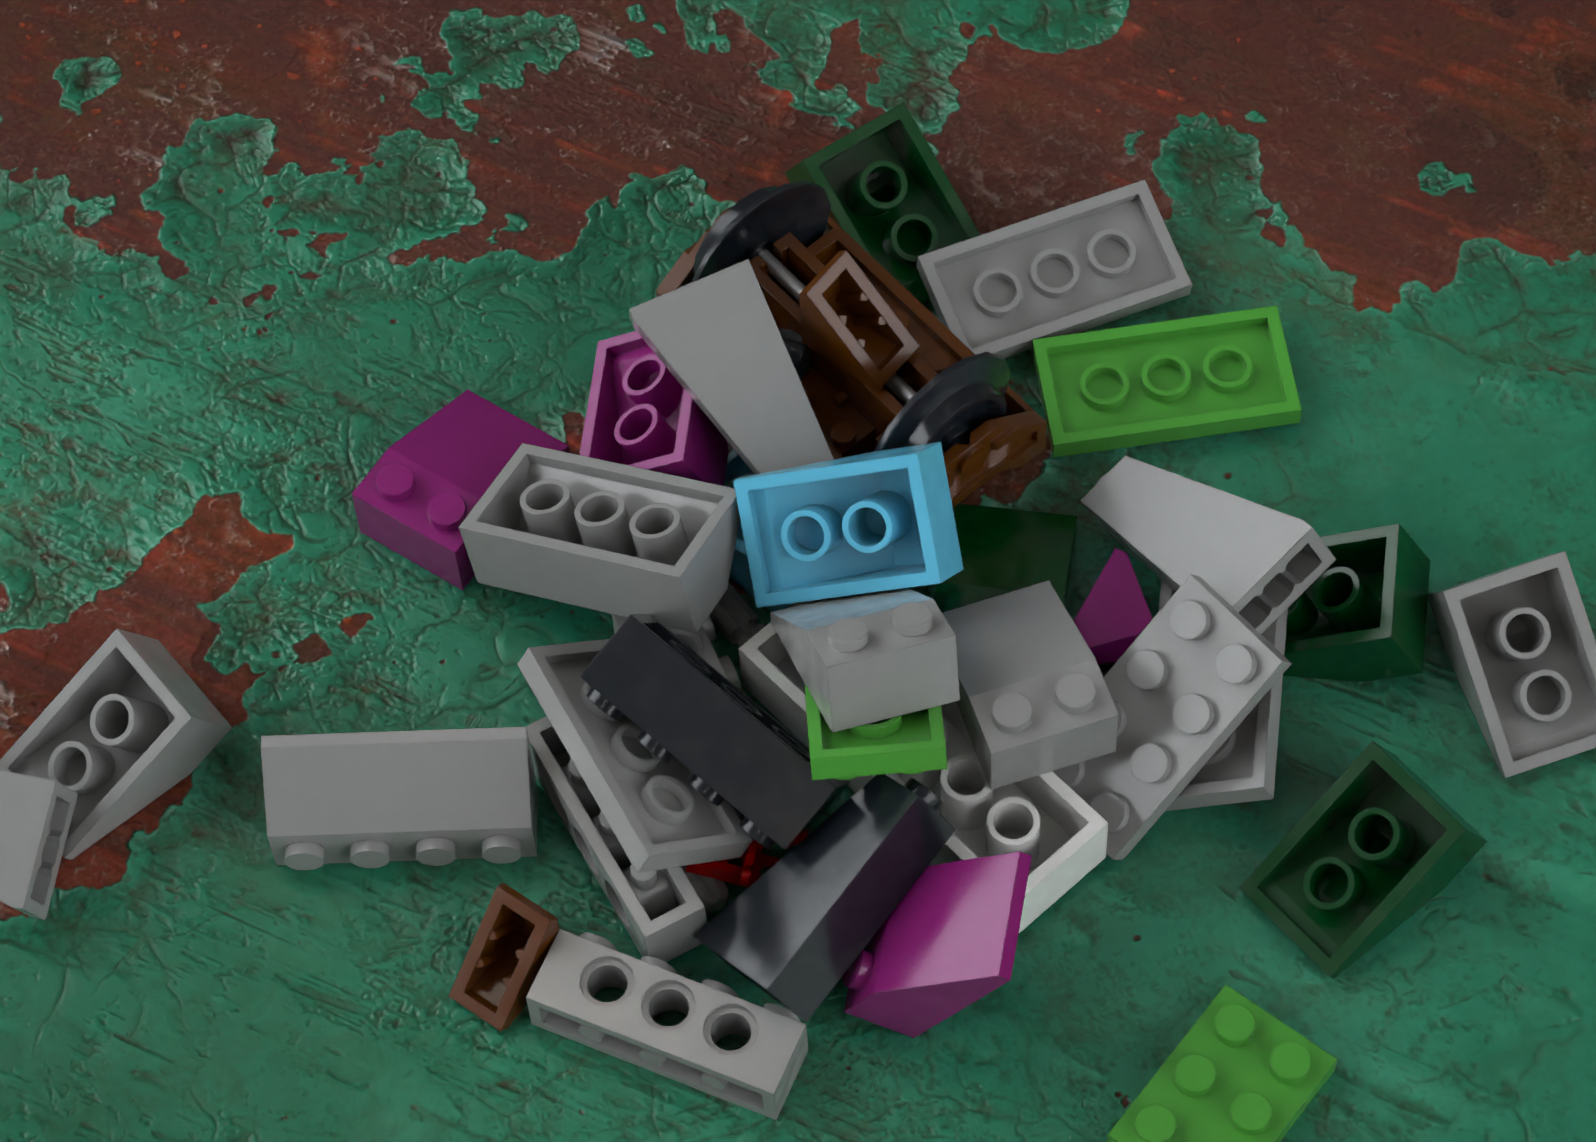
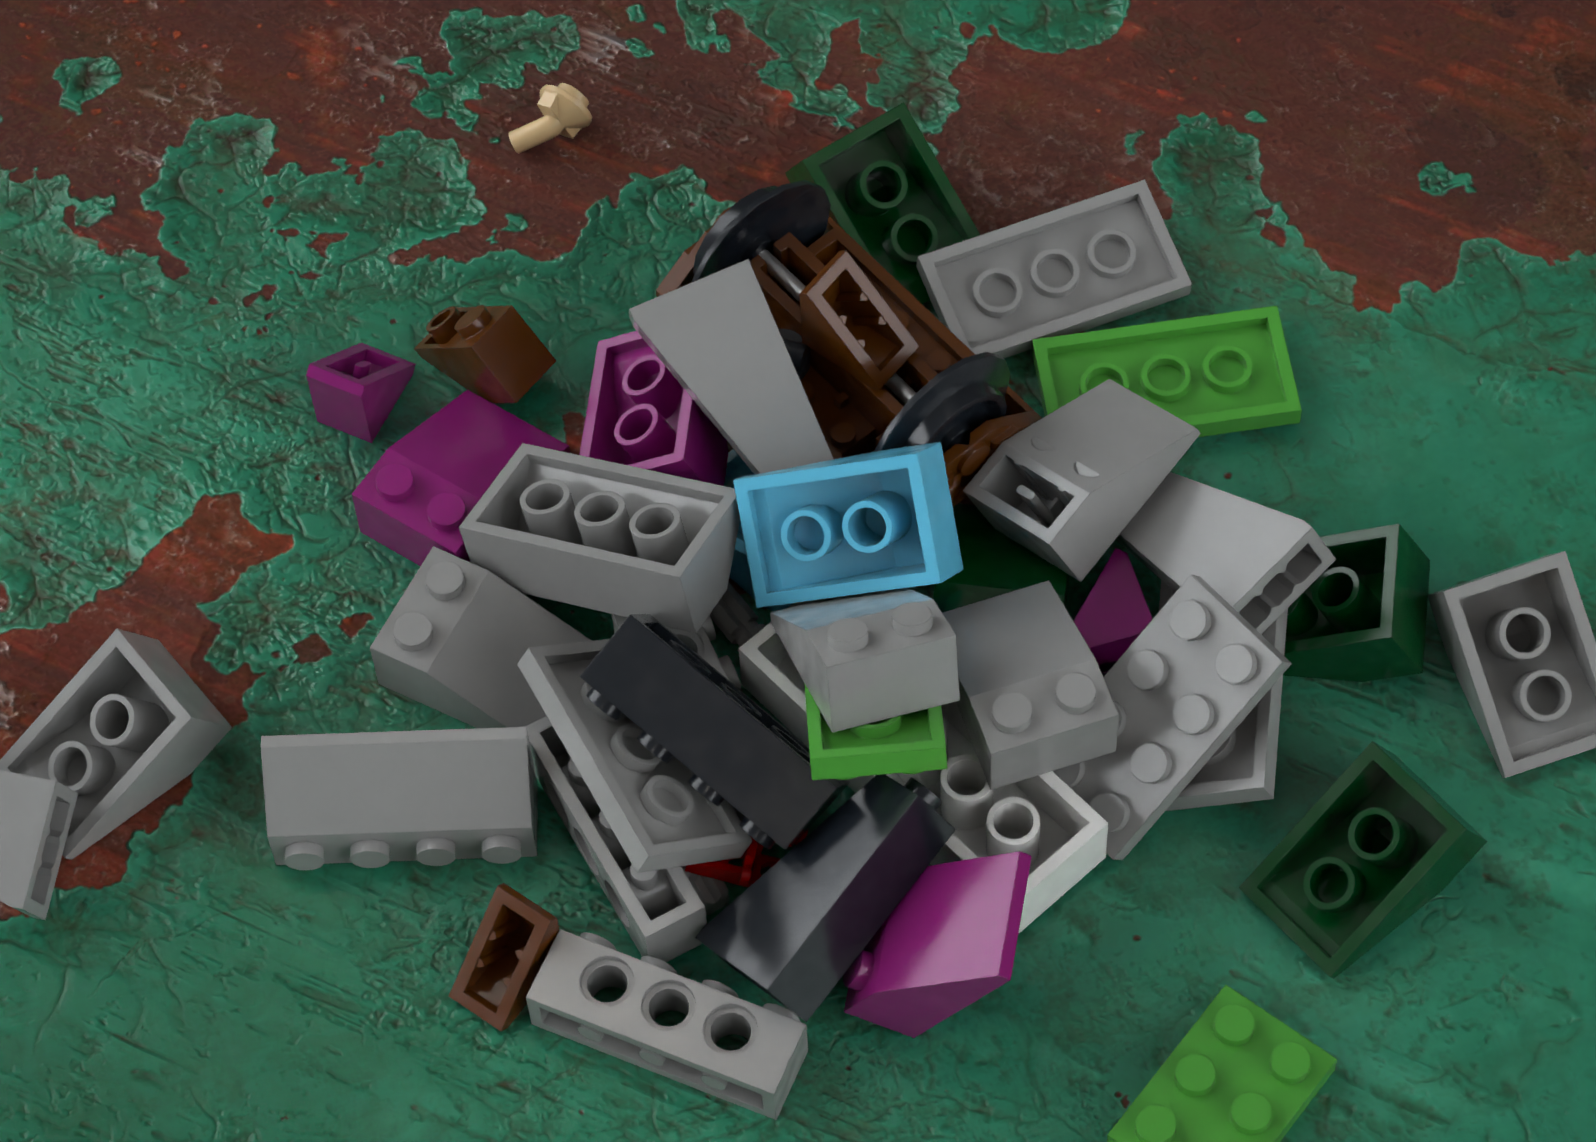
(357, 388): none -> magenta slope
(460, 643): none -> light grey slope
(486, 351): none -> reddish brown slope
(563, 113): none -> tan plate
(1080, 475): none -> light grey slope

